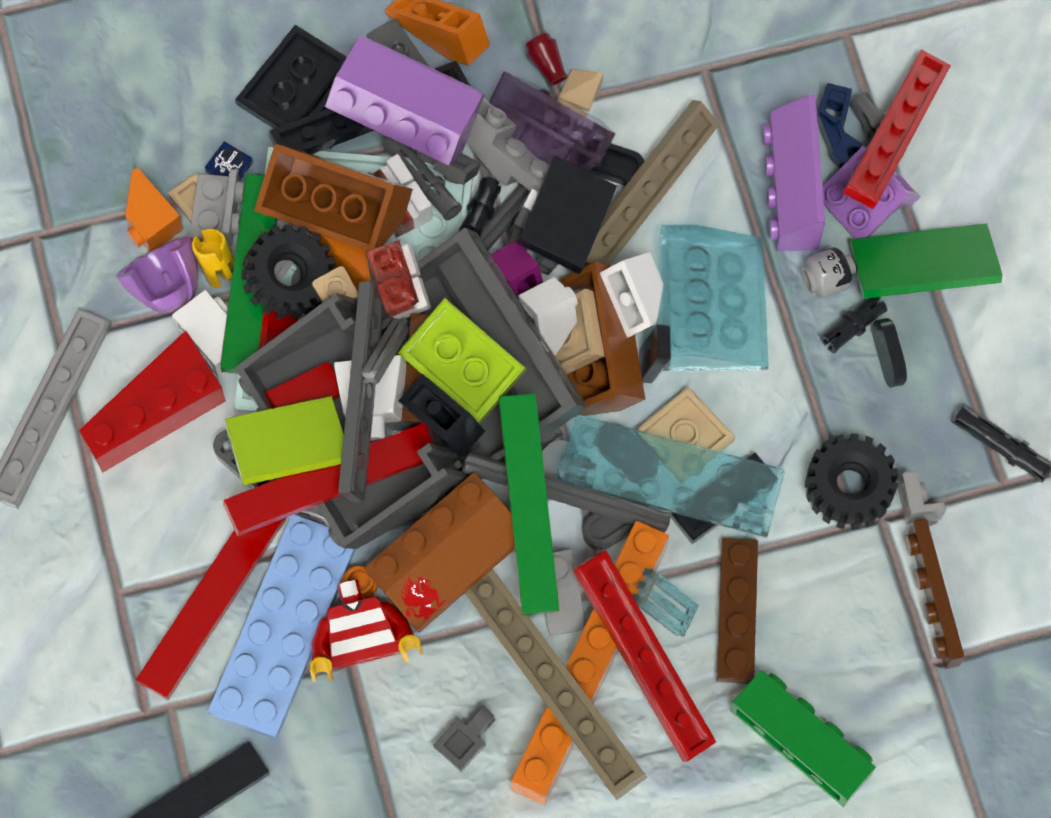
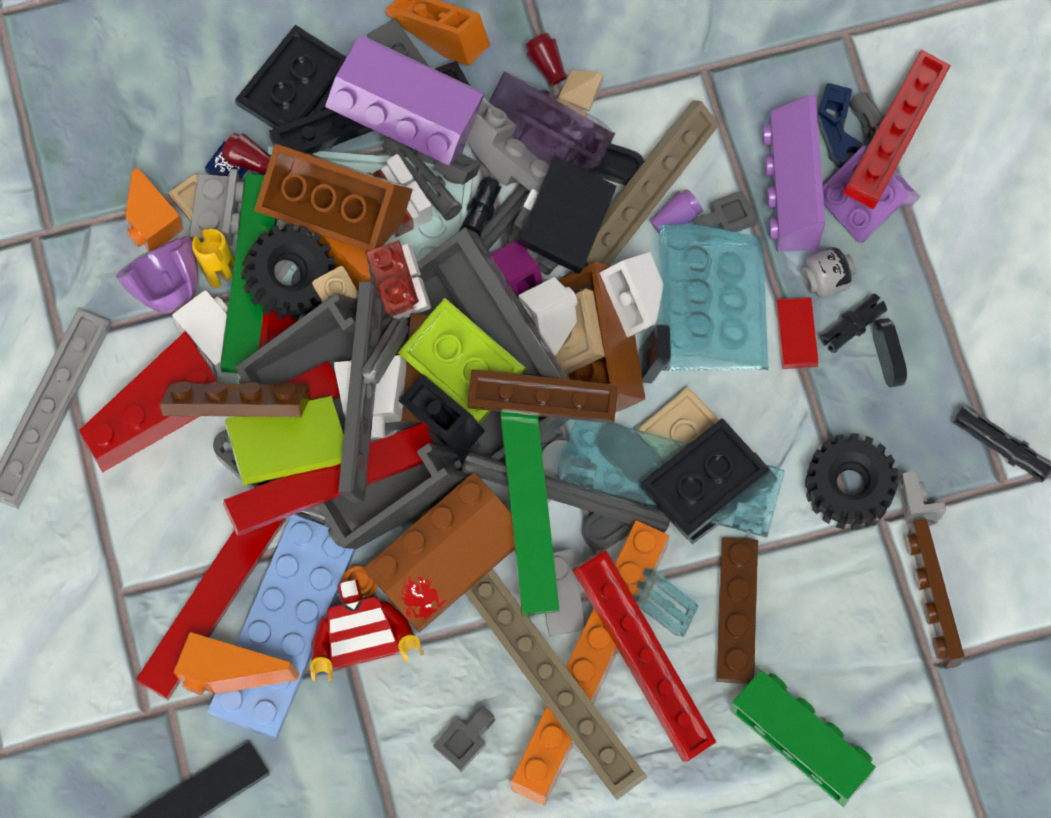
(228, 668): none -> orange slope
(235, 399): none -> reddish brown plate
(245, 153): none -> dark red cone
(542, 396): none -> reddish brown plate
(678, 211): none -> medium lavender cone
(704, 478): none -> black tile
(729, 214): none -> dark grey plate
(797, 333): none -> red tile
(925, 261): green tile -> none

